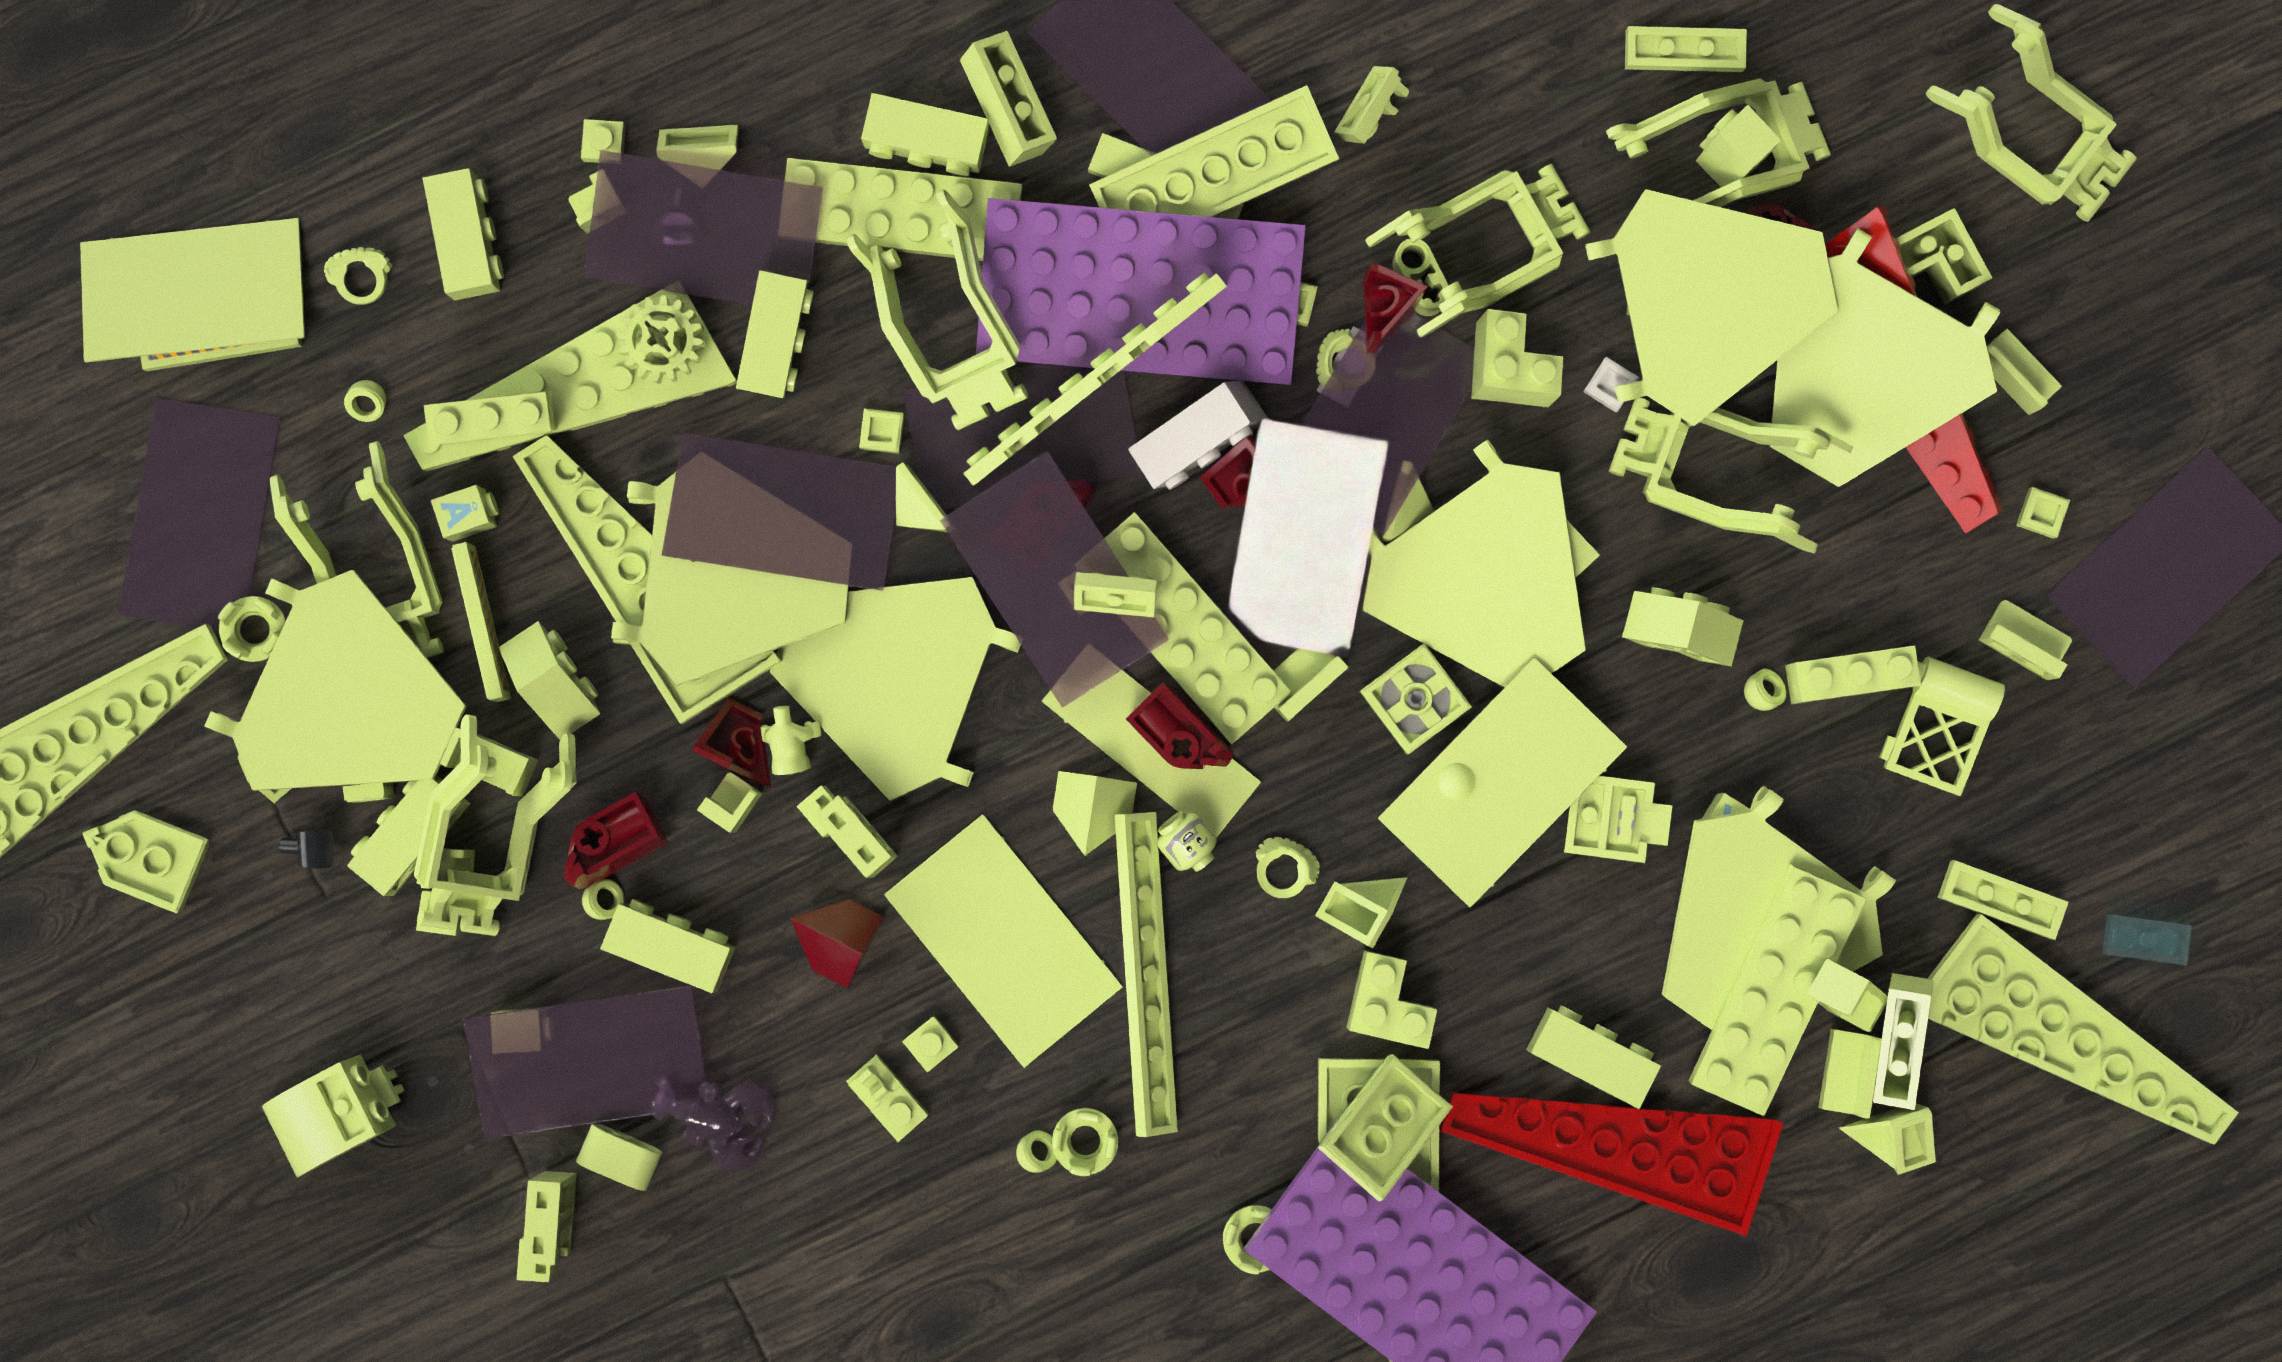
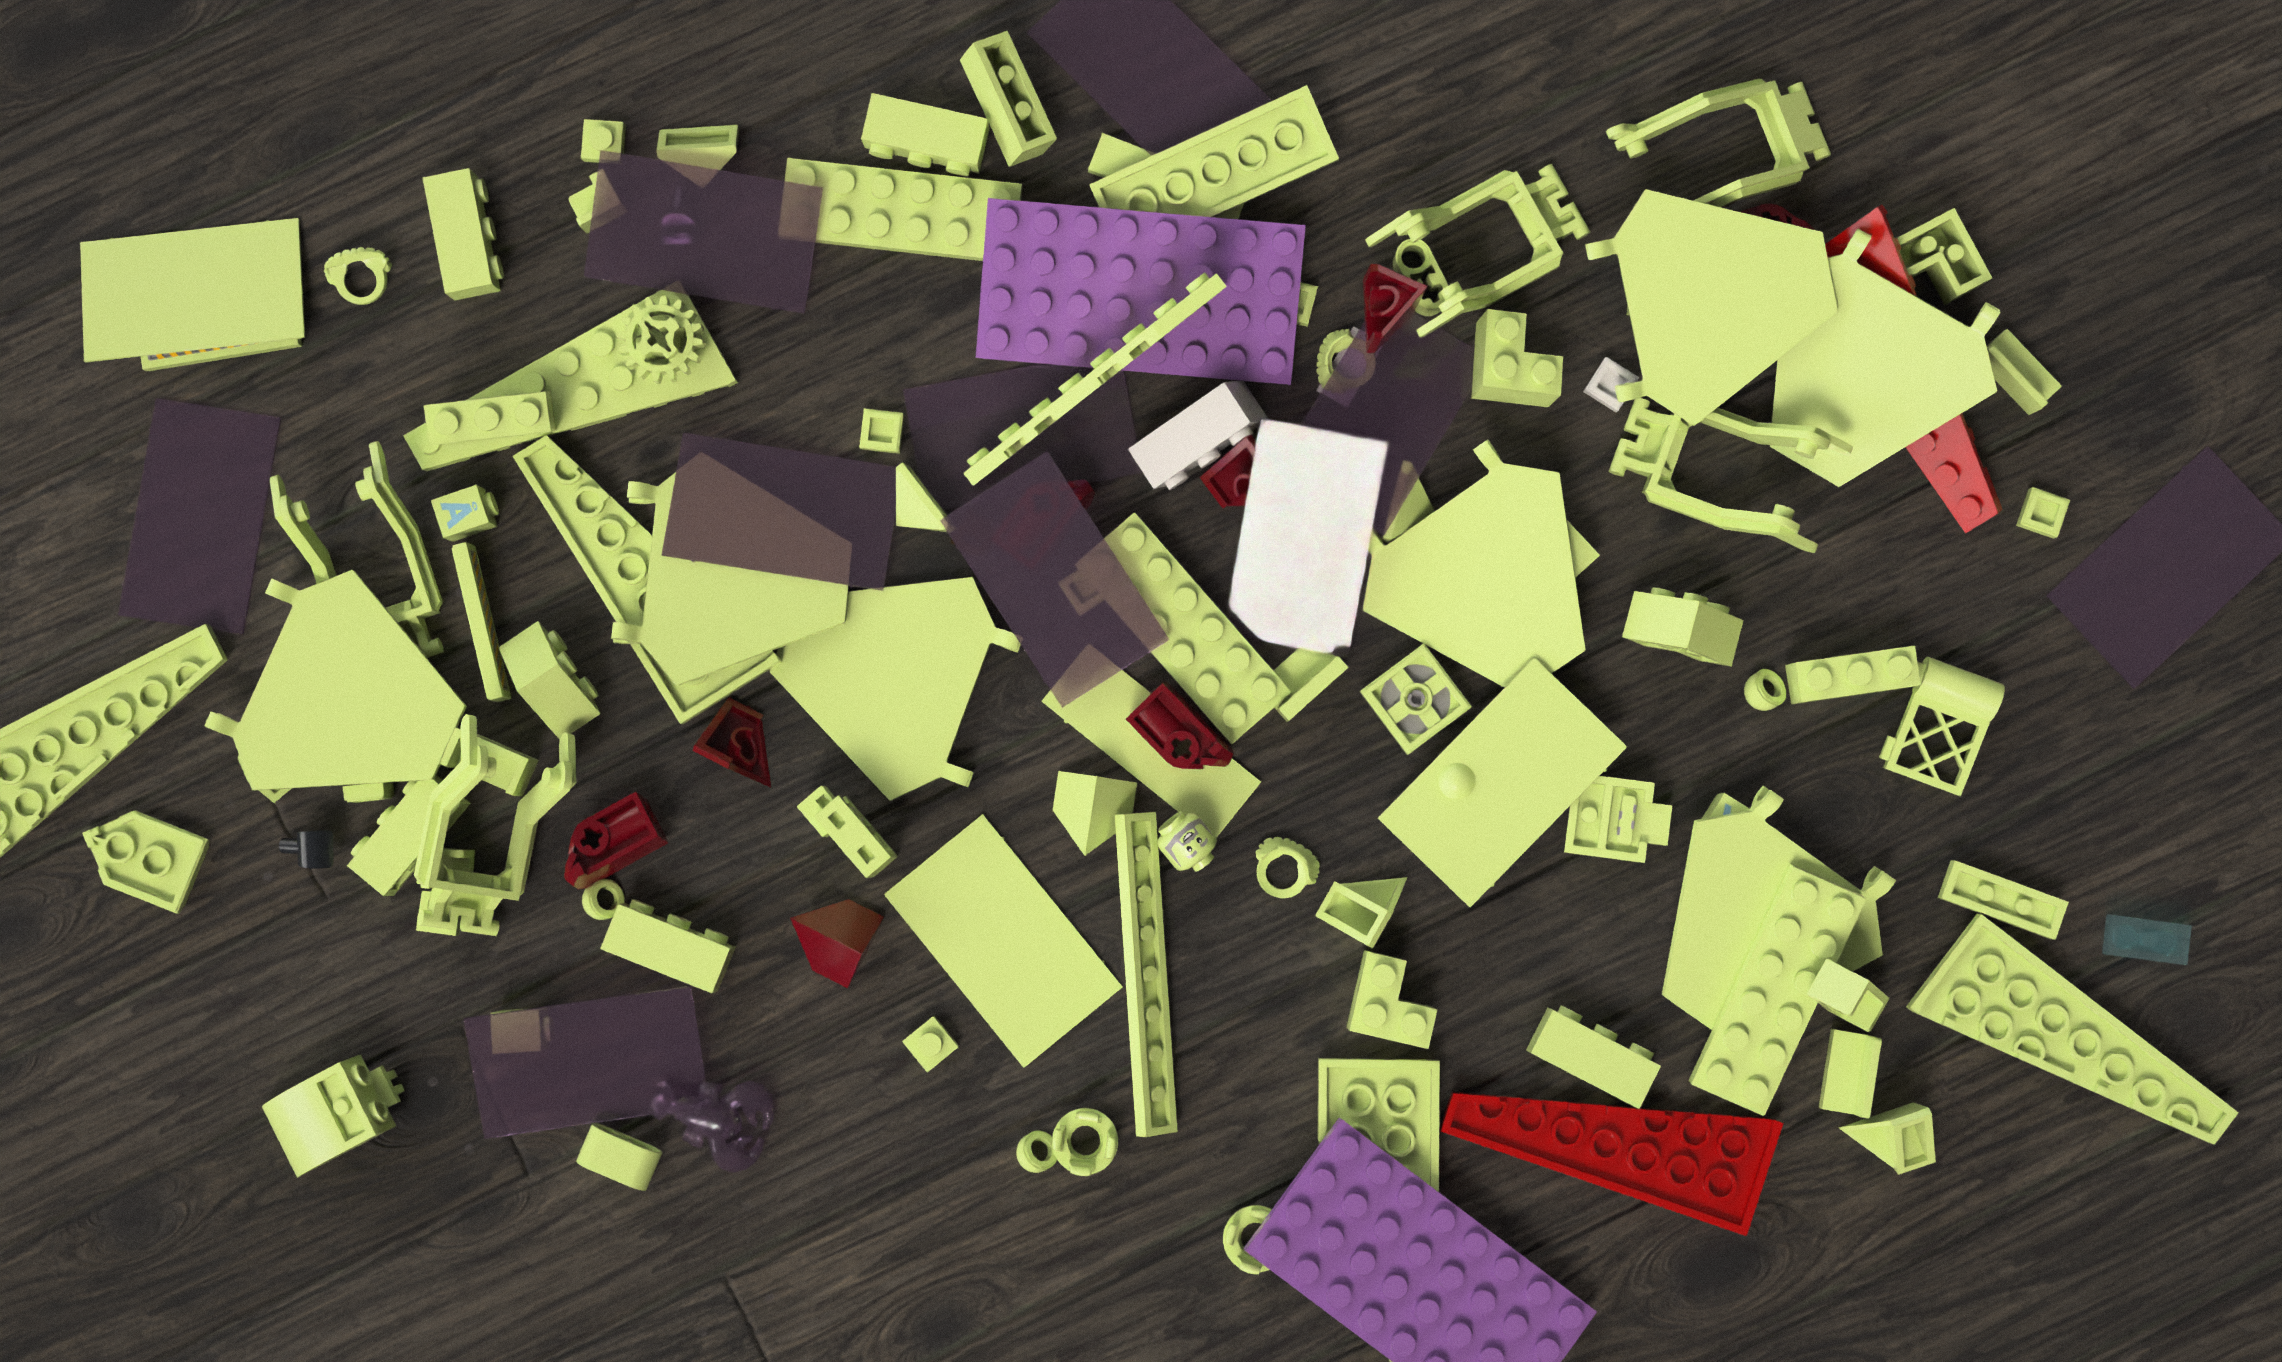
(232, 618): yellowish green piece -> none
(368, 389): yellowish green piece -> none
(547, 1225): yellowish green piece -> none
(730, 803): yellowish green panel -> none
(774, 334): yellowish green brick -> none
(788, 742): yellowish green piece -> none
(887, 1098): yellowish green plate -> none
(976, 379): yellowish green piece -> none
(1115, 594): yellowish green plate -> none
(1370, 103): yellowish green plate -> none
(1385, 1127): yellowish green tile -> none
(1685, 49): yellowish green plate -> none
(1736, 146): yellowish green brick -> none
(1903, 1041): yellowish green brick -> none
(2027, 640): yellowish green panel -> none
(2086, 162): yellowish green piece -> none

